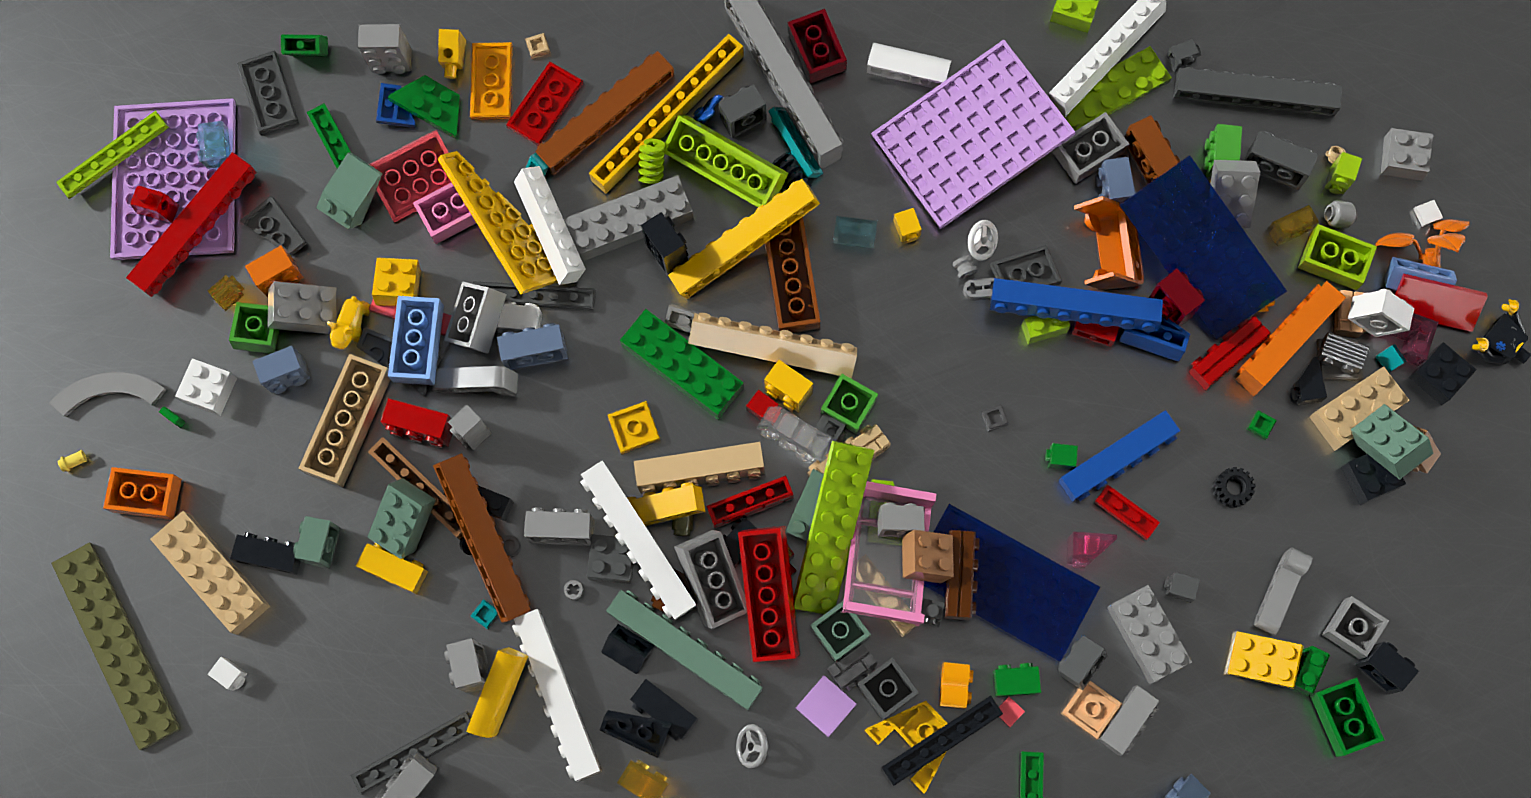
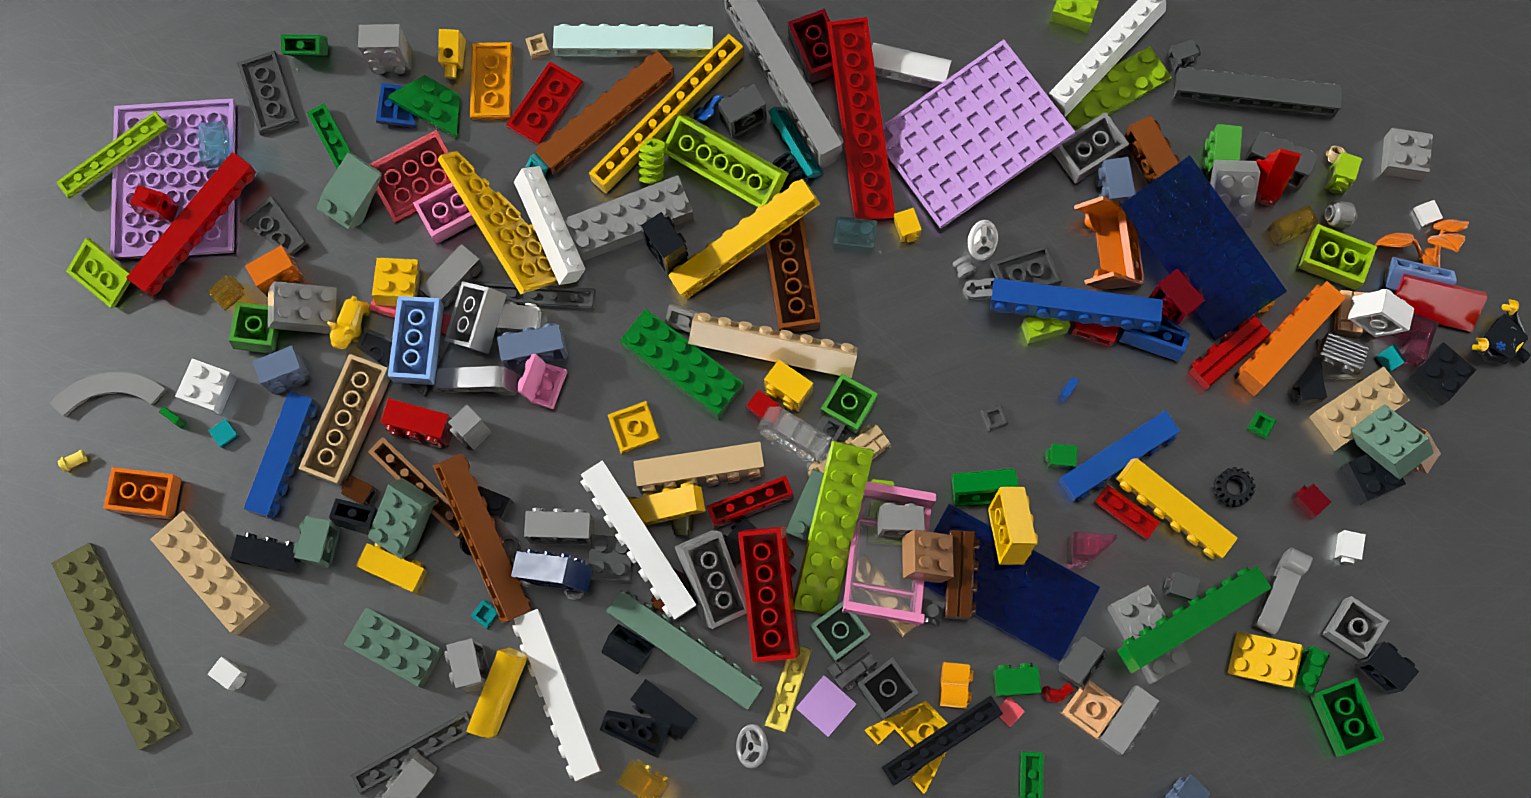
(99, 272): none -> lime plate
(223, 433): none -> teal tile
(281, 455): none -> blue brick
(352, 515): none -> black brick
(358, 491): none -> reddish brown brick
(394, 647): none -> sand green brick
(449, 276): none -> light grey brick
(541, 382): none -> bright pink bracket
(552, 570): none -> brick
(633, 40): none -> light aqua brick
(788, 690): none -> light yellow tile
(861, 119): none -> red plate
(981, 486): none -> green brick
(1012, 525): none -> yellow brick
(1056, 695): none -> red arm
(1068, 389): none -> blue tile
(1176, 508): none -> yellow brick
(1194, 619): none -> green brick
(1275, 174): none -> red wedge
(1311, 500): none -> dark red brick
(1349, 547): none -> white brick

